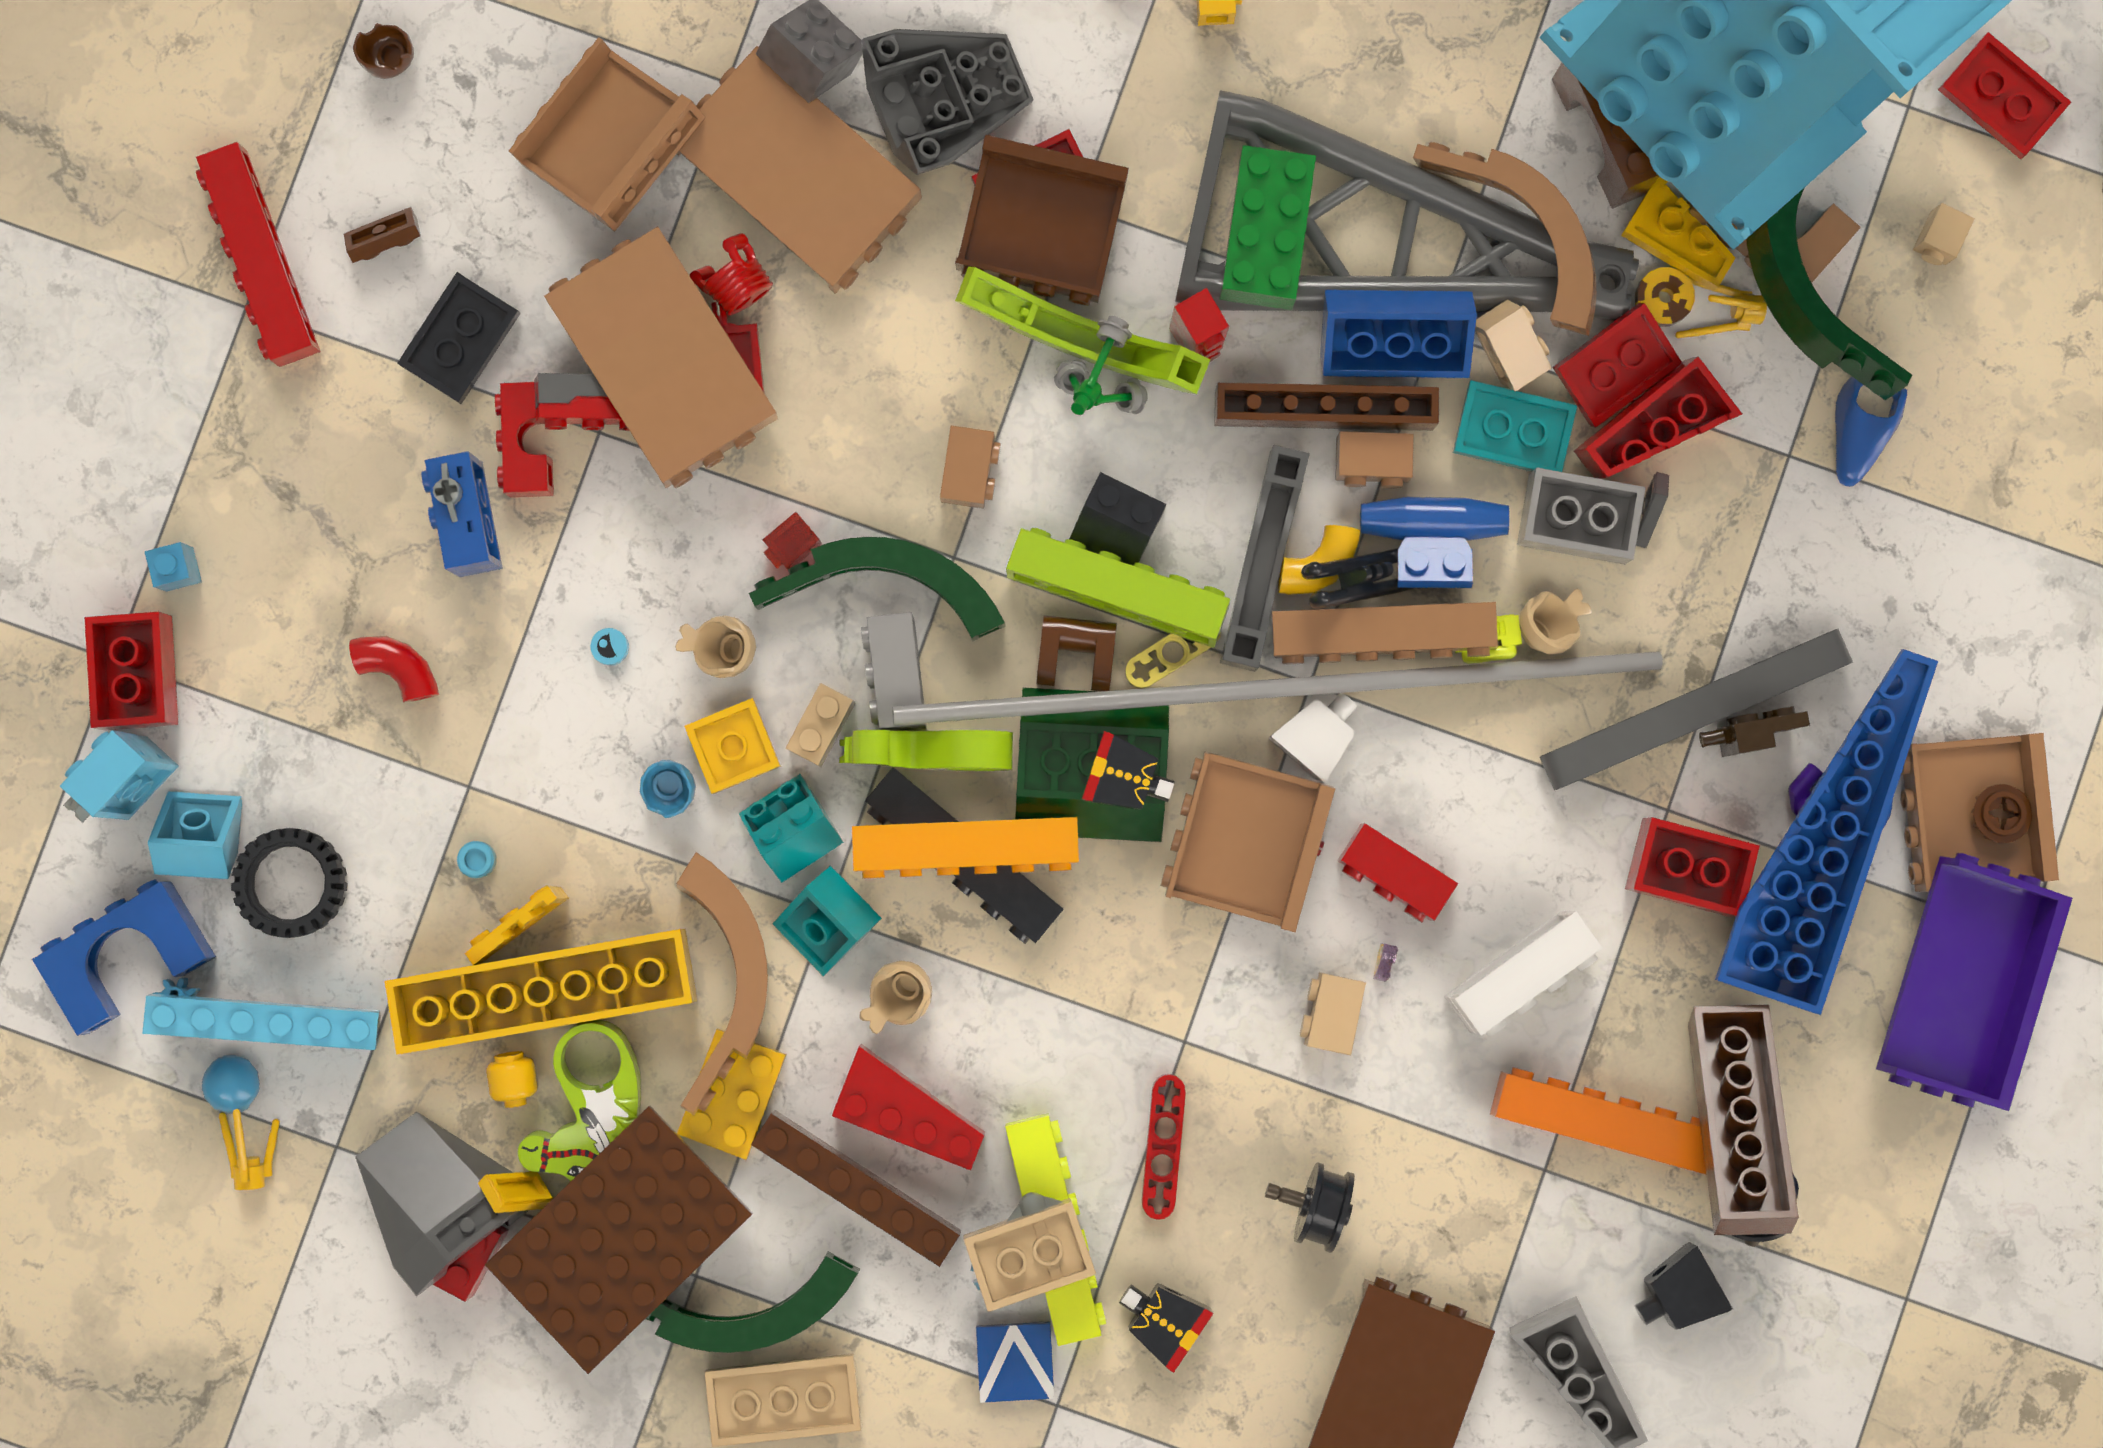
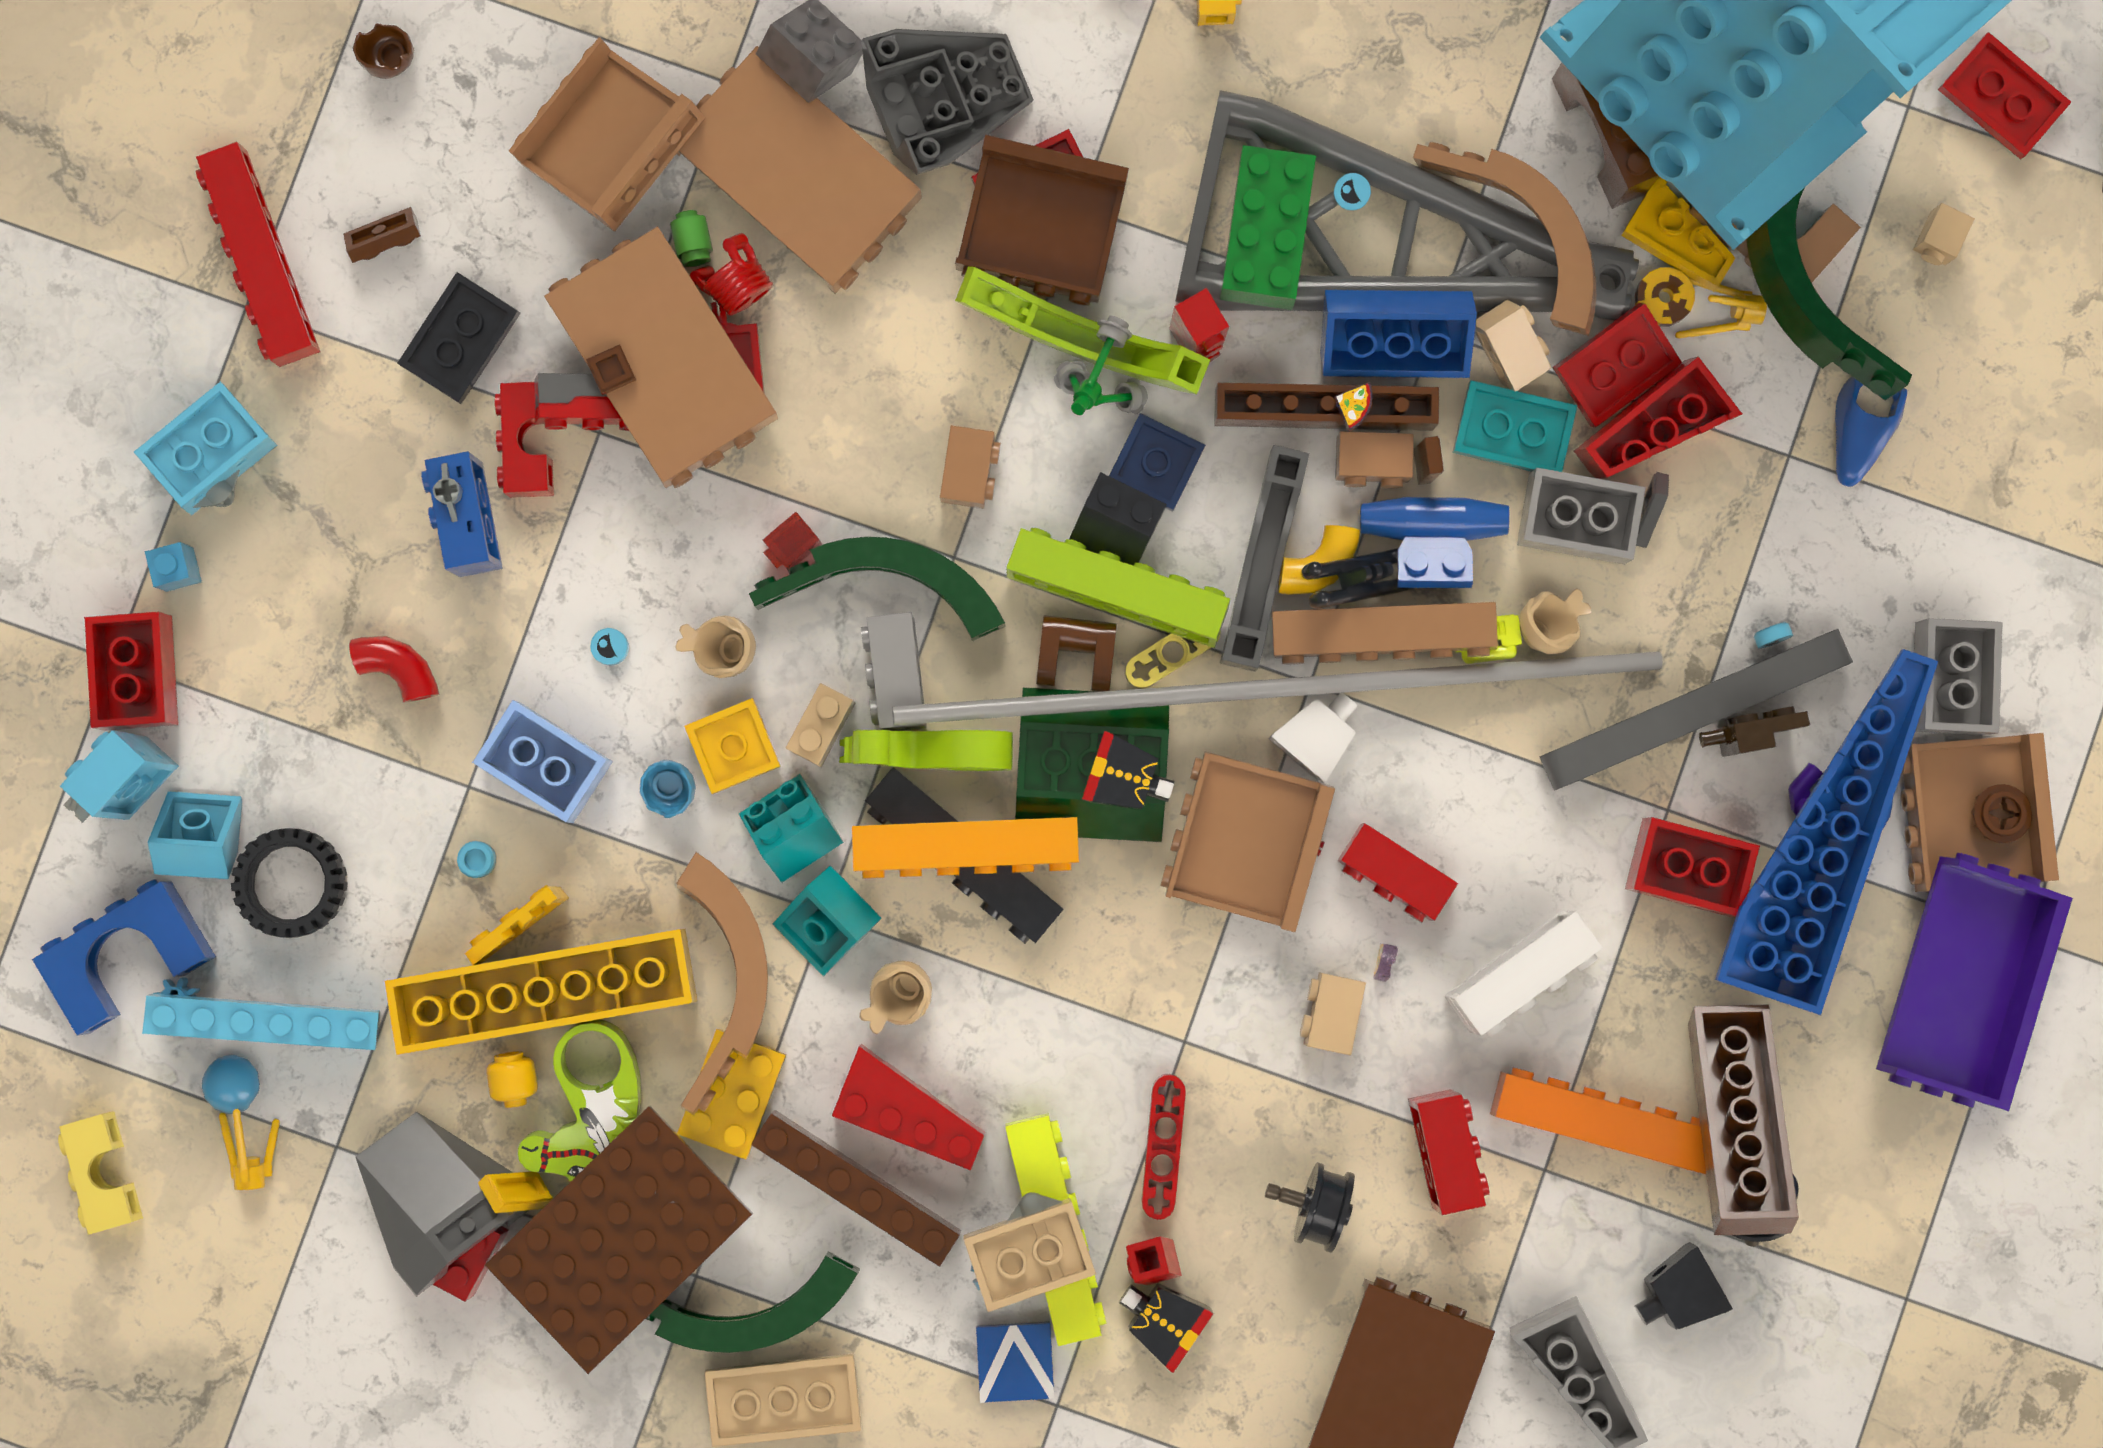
(100, 1203): none -> light yellow arch
(206, 450): none -> medium azure piece
(542, 762): none -> light blue brick
(611, 369): none -> reddish brown tile
(691, 238): none -> bright green brick
(1153, 1261): none -> red brick
(1157, 460): none -> dark blue plate
(1352, 191): none -> medium azure tile
(1354, 405): none -> tile
(1428, 460): none -> reddish brown tile
(1448, 1151): none -> red brick
(1773, 635): none -> medium azure tile
(1967, 676): none -> light grey brick

